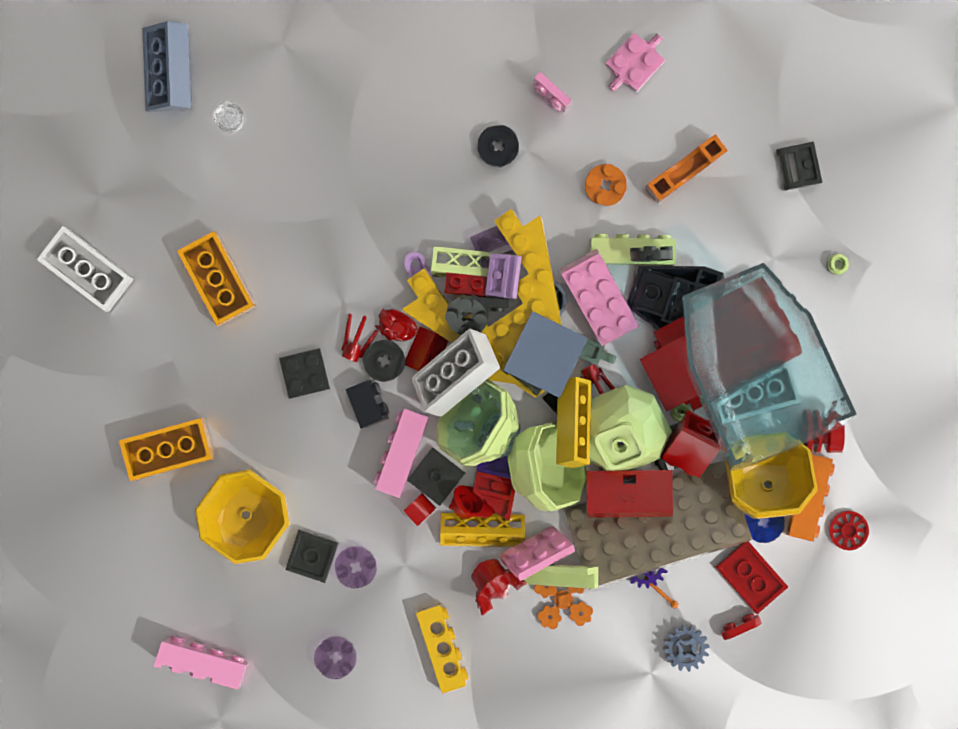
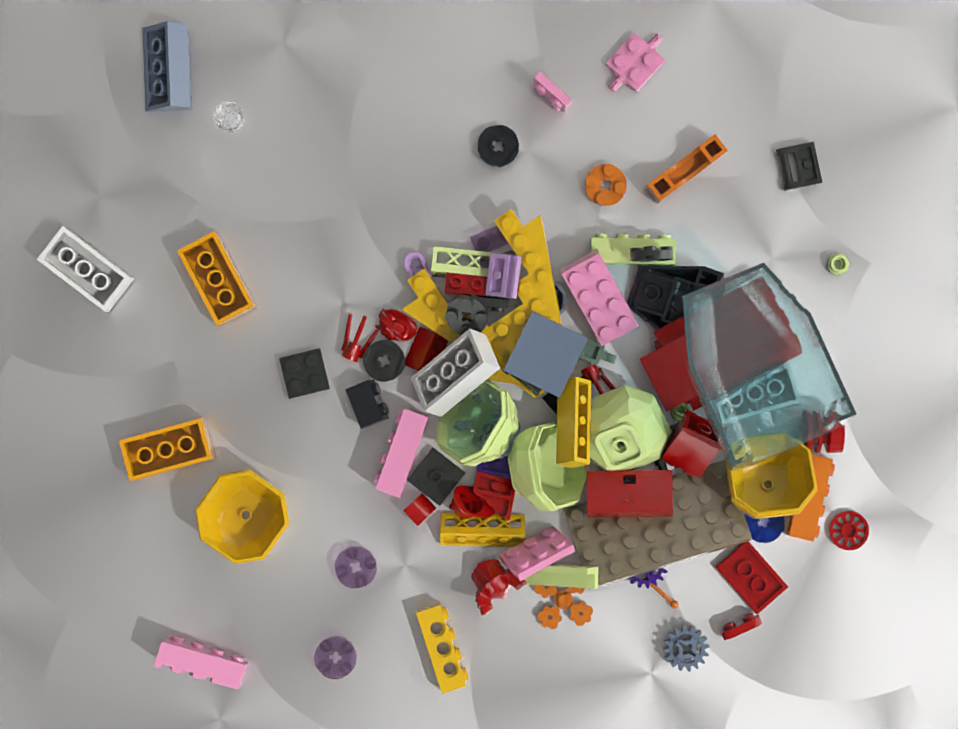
(312, 556): pearl dark grey plate -> none

